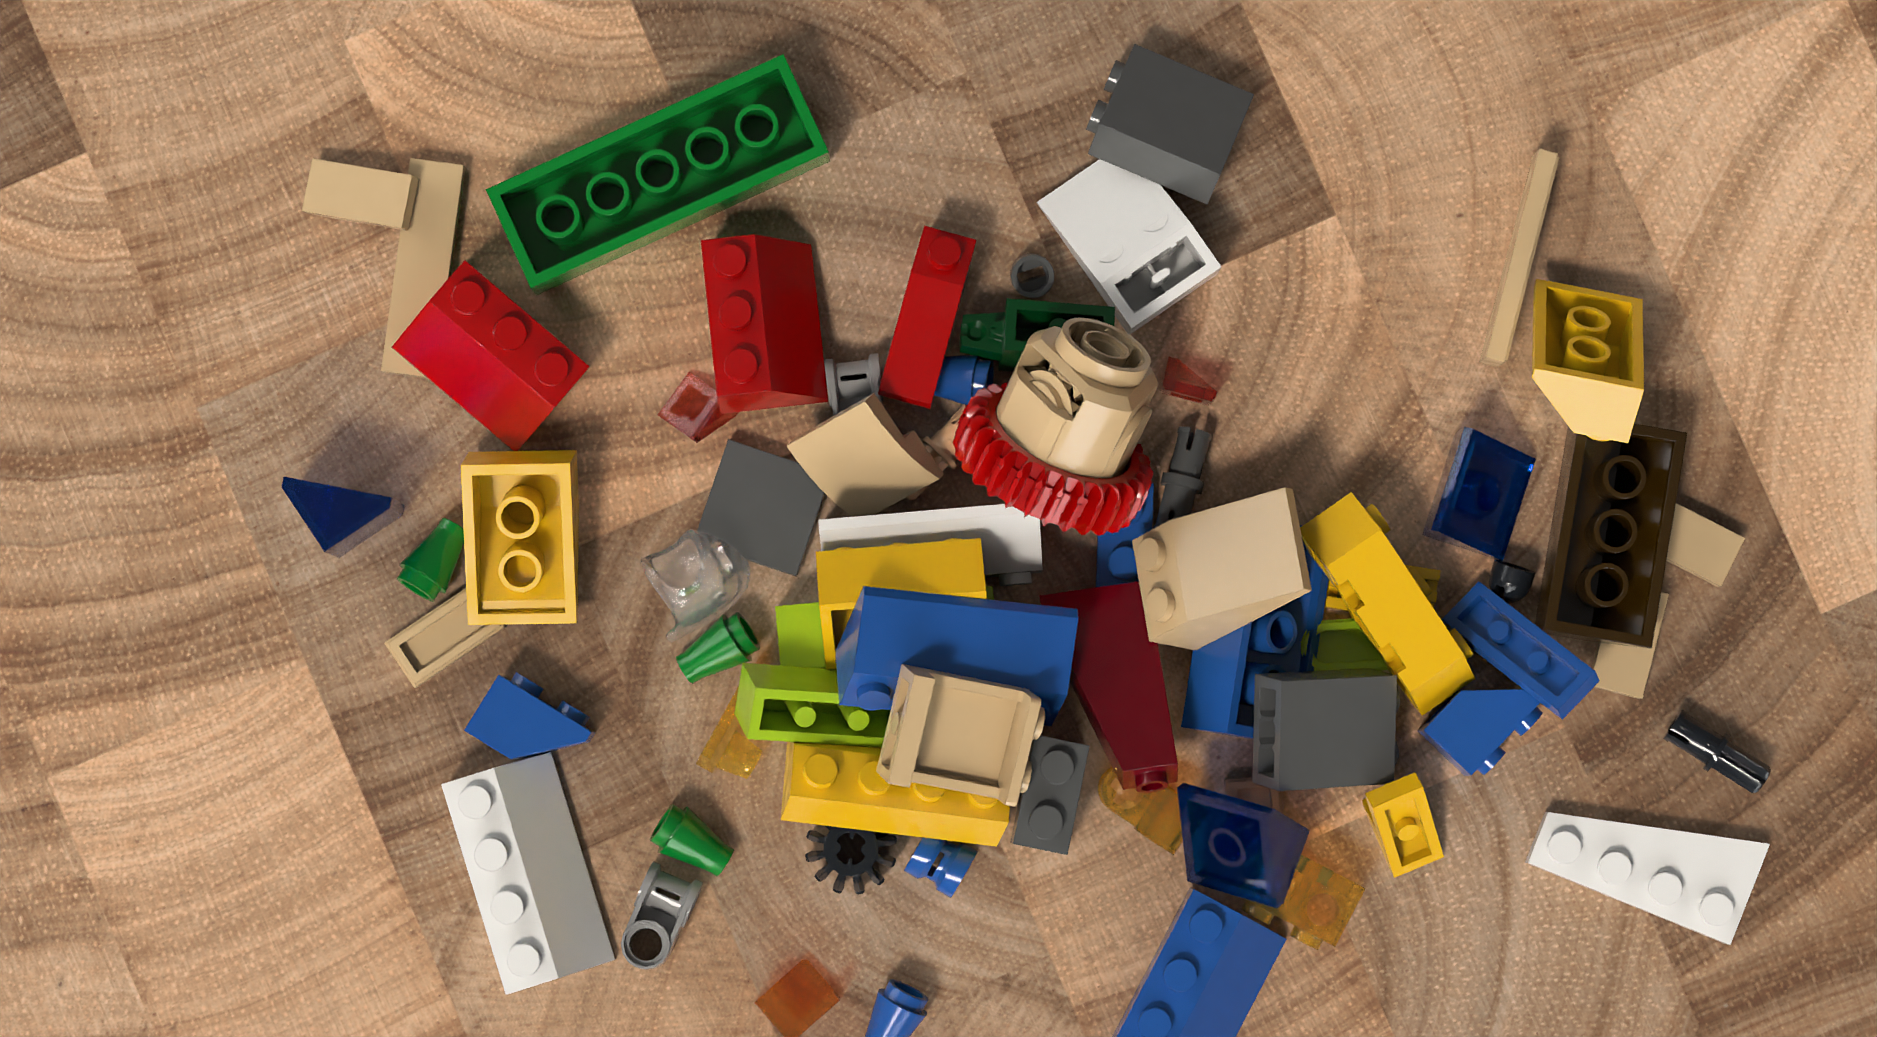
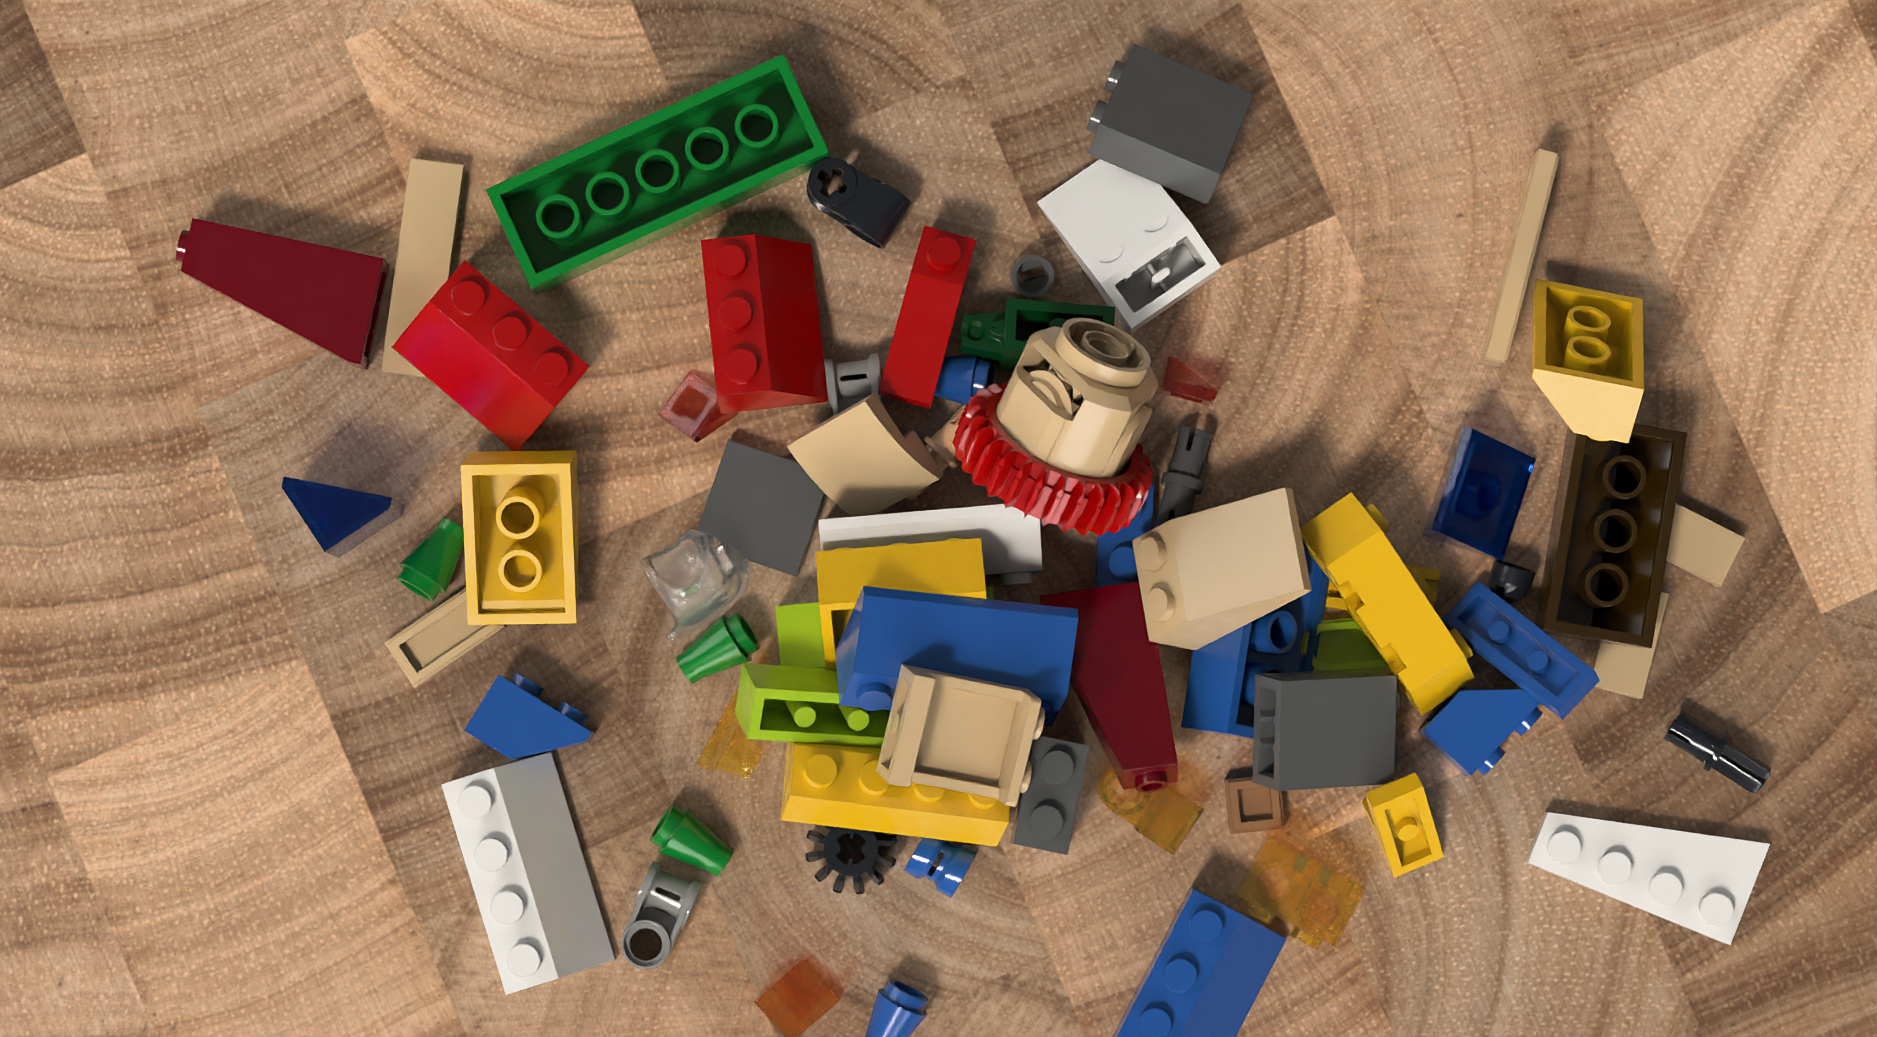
(301, 286): none -> dark red slope
(360, 194): tan tile -> none
(865, 208): none -> black piece
(1238, 845): clear blue slope -> none

